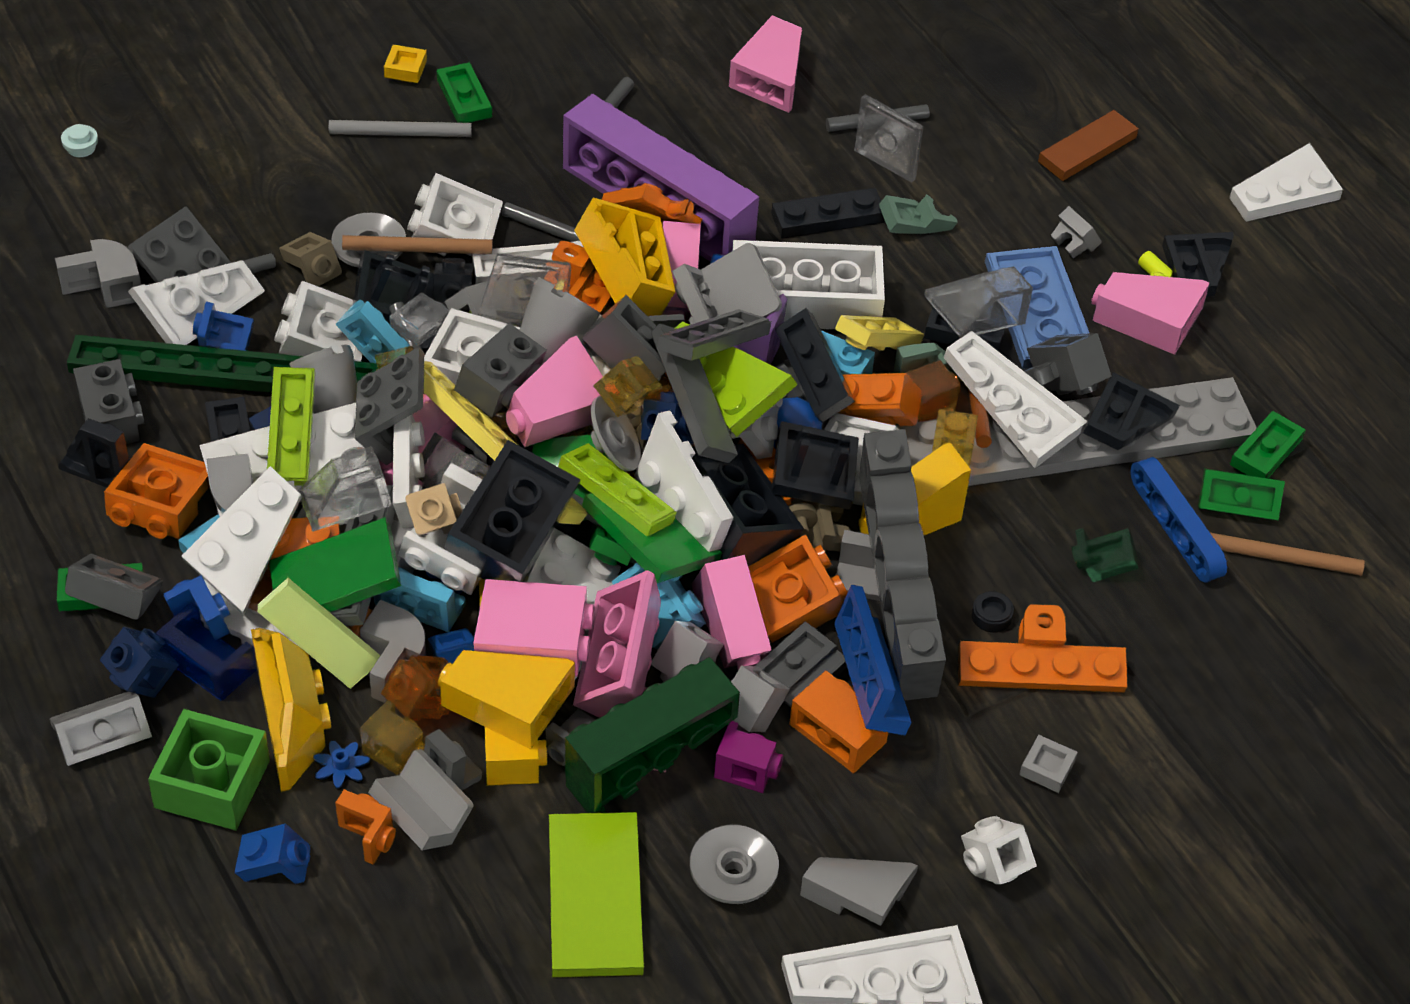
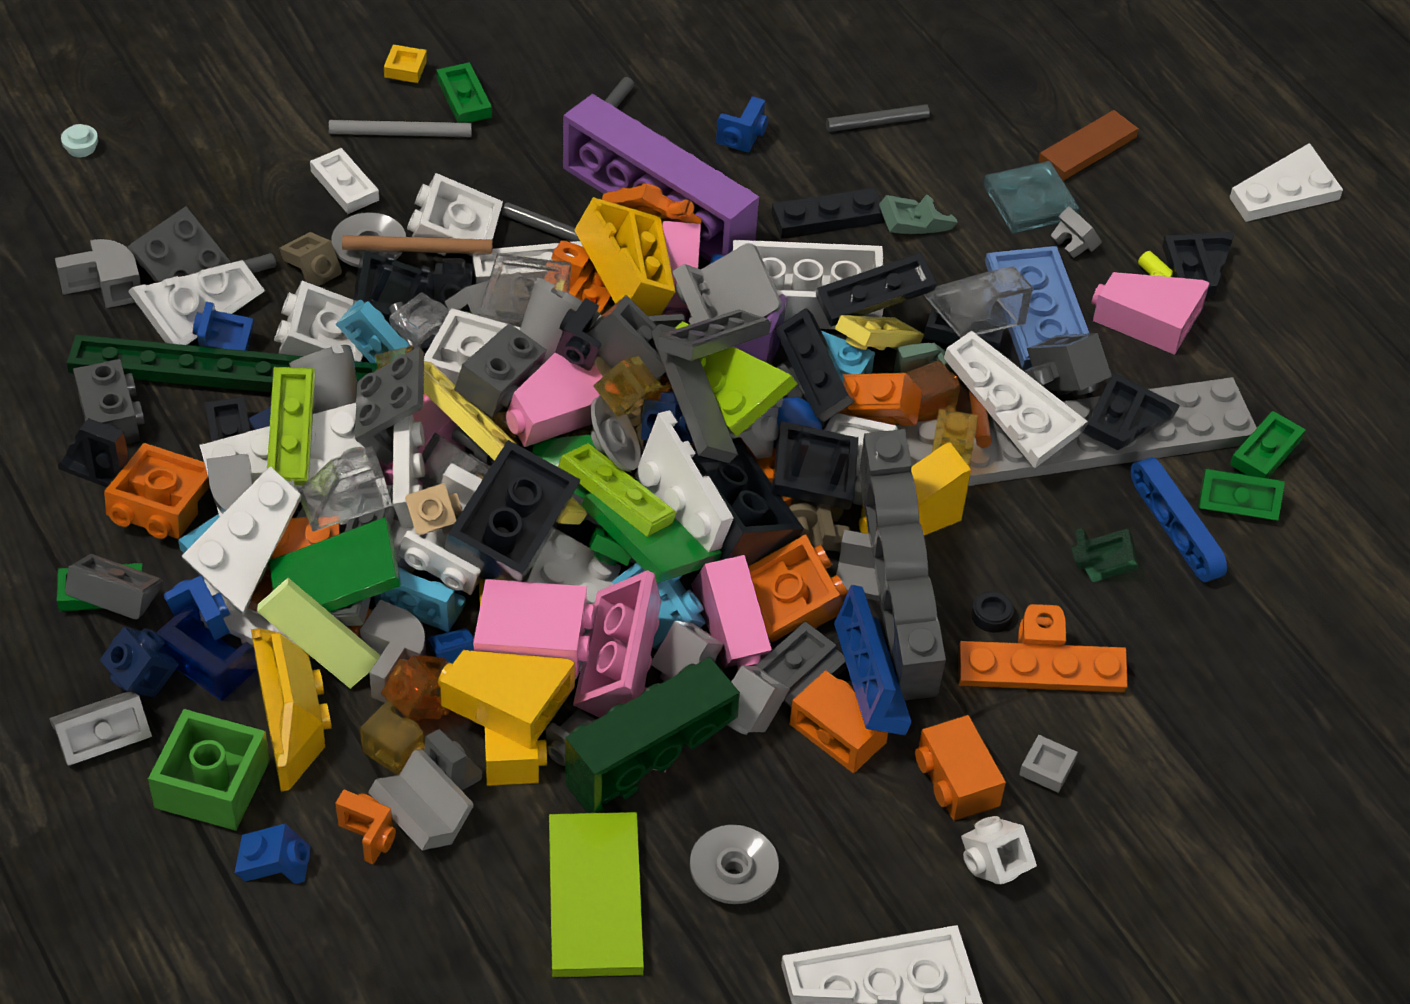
(341, 763): blue plant -> none
(344, 180): none -> white plate
(574, 342): none -> black bracket
(743, 131): none -> blue bracket
(747, 759): magenta brick -> none
(769, 64): bright pink slope -> none
(857, 885): light grey slope -> none
(876, 288): none -> black plate
(888, 138): clear slope -> none
(960, 768): none -> orange brick
(1029, 196): none -> clear light blue plate
(1289, 554): medium nougat bar -> none

